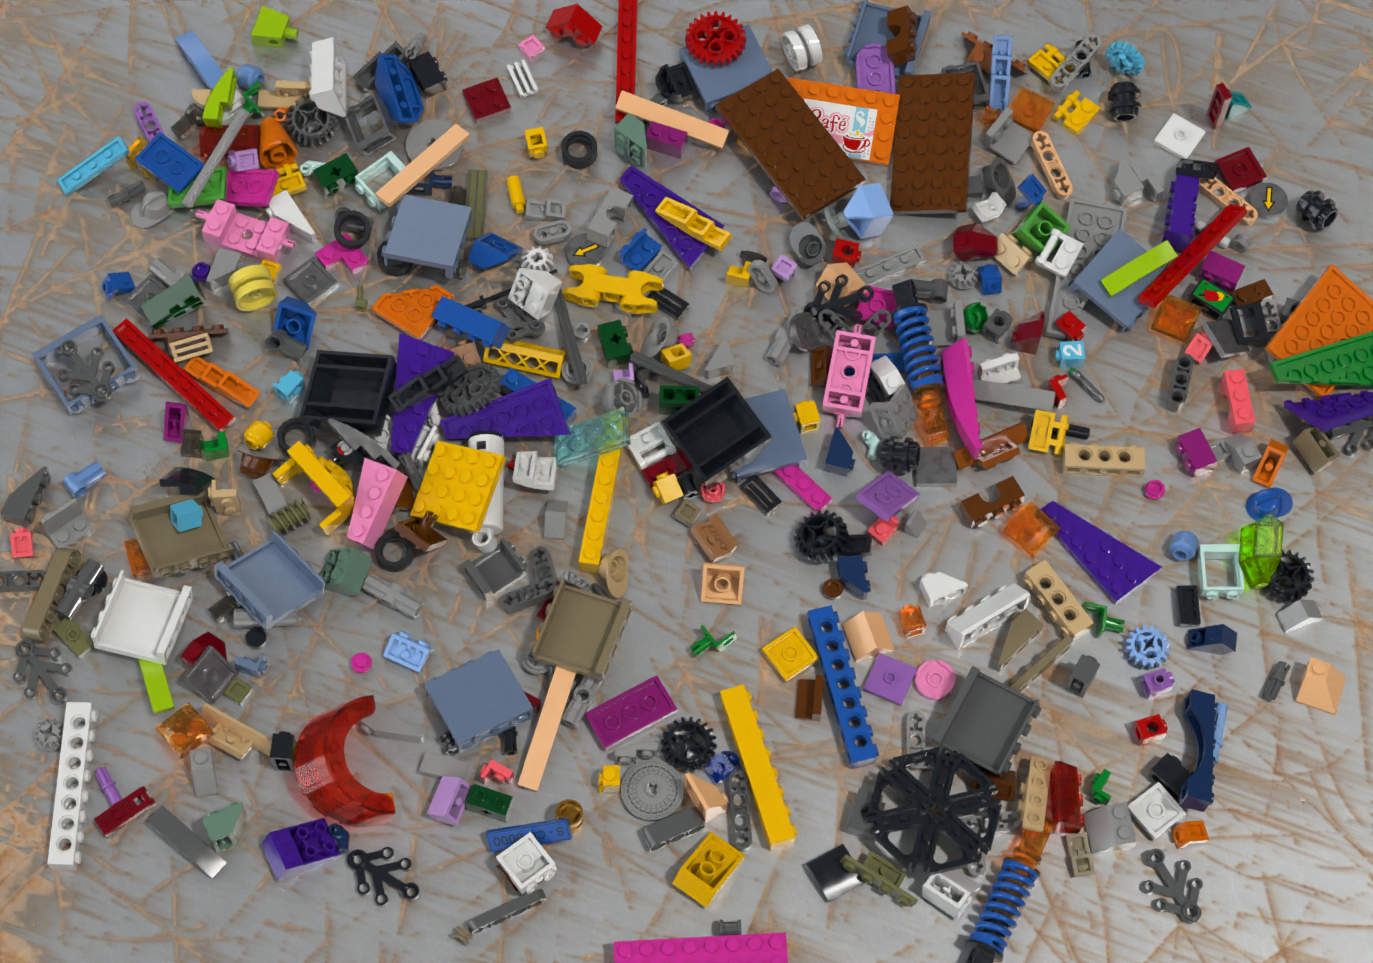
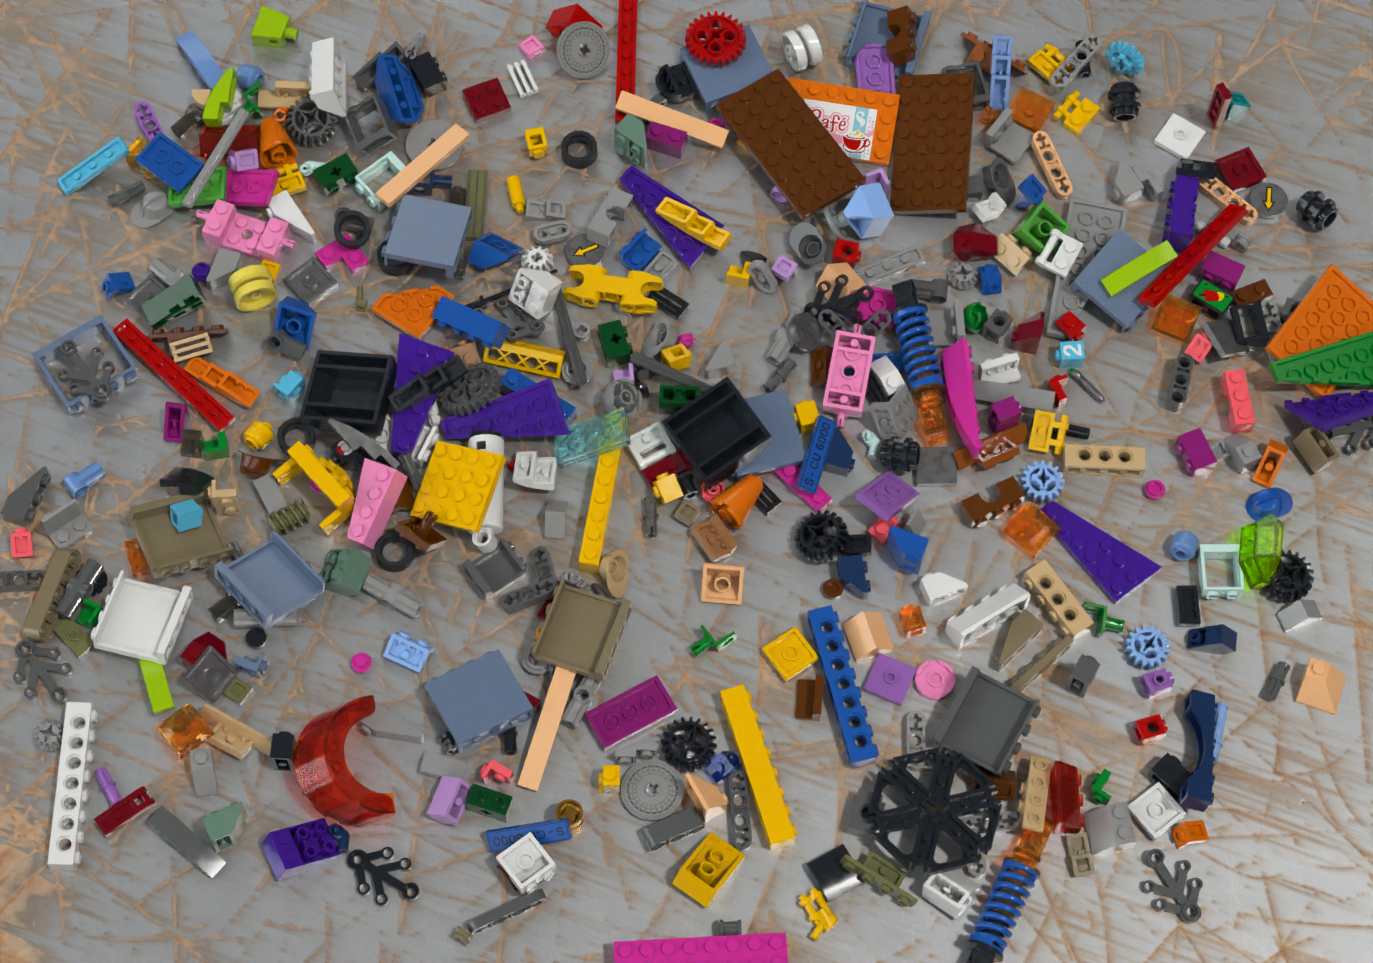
(90, 614): none -> green panel
(587, 63): none -> light grey piece
(650, 517): none -> flat silver pin
(738, 501): none -> orange cone
(780, 375): none -> dark grey pin
(816, 454): none -> blue tile
(823, 918): none -> yellow piece
(878, 176): none -> lavender panel
(907, 549): none -> blue slope
(1004, 414): none -> magenta brick
(1050, 478): none -> light blue gear

